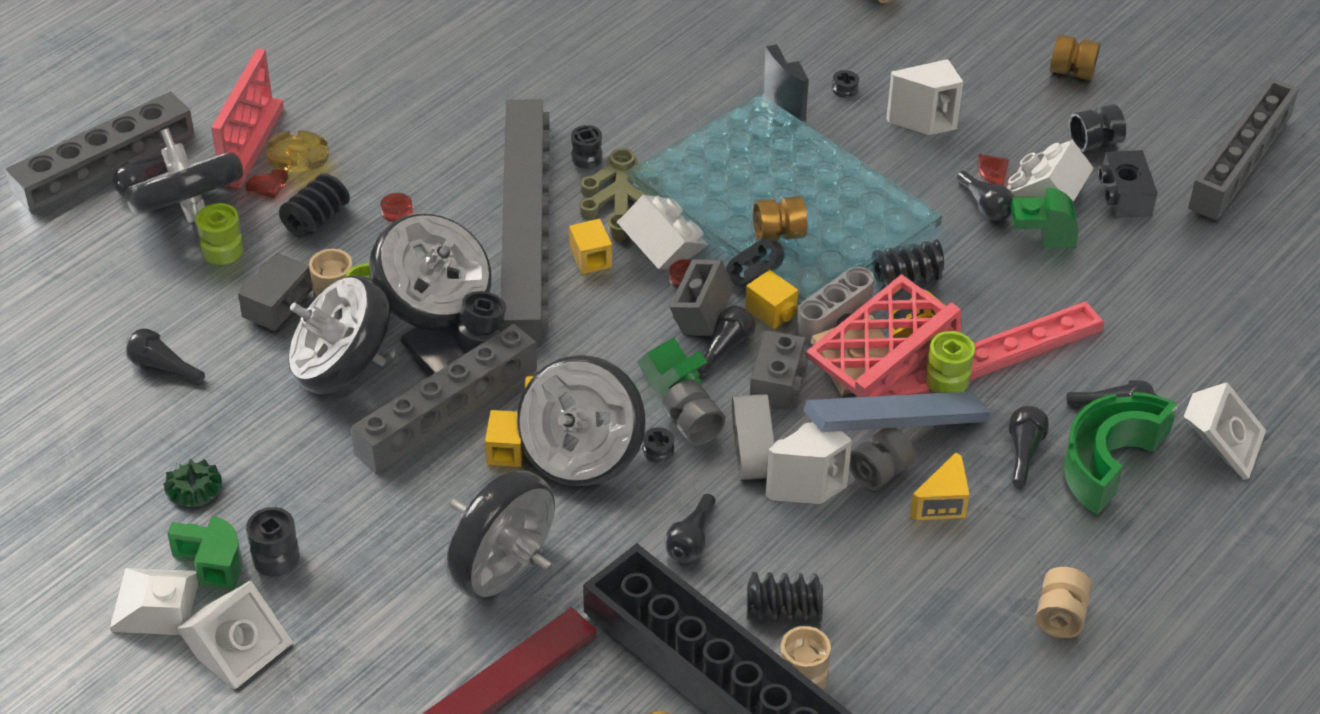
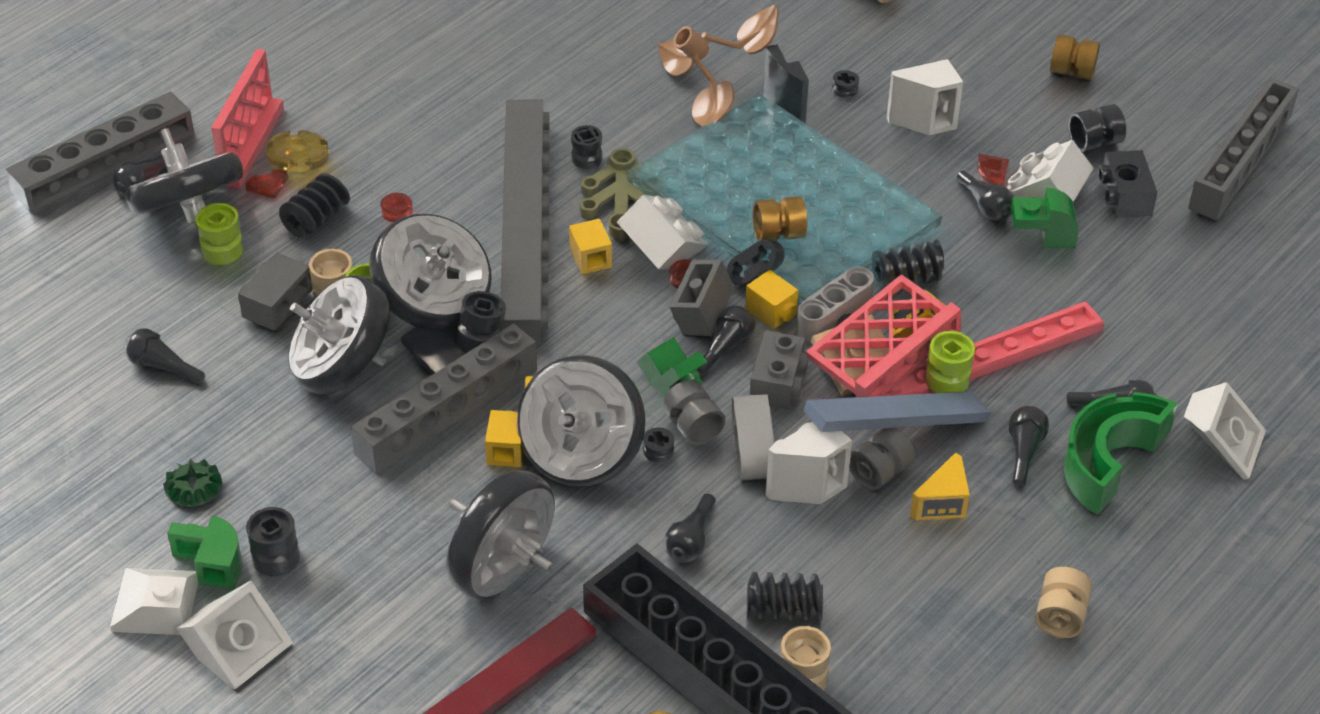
(690, 47): none -> medium nougat plant

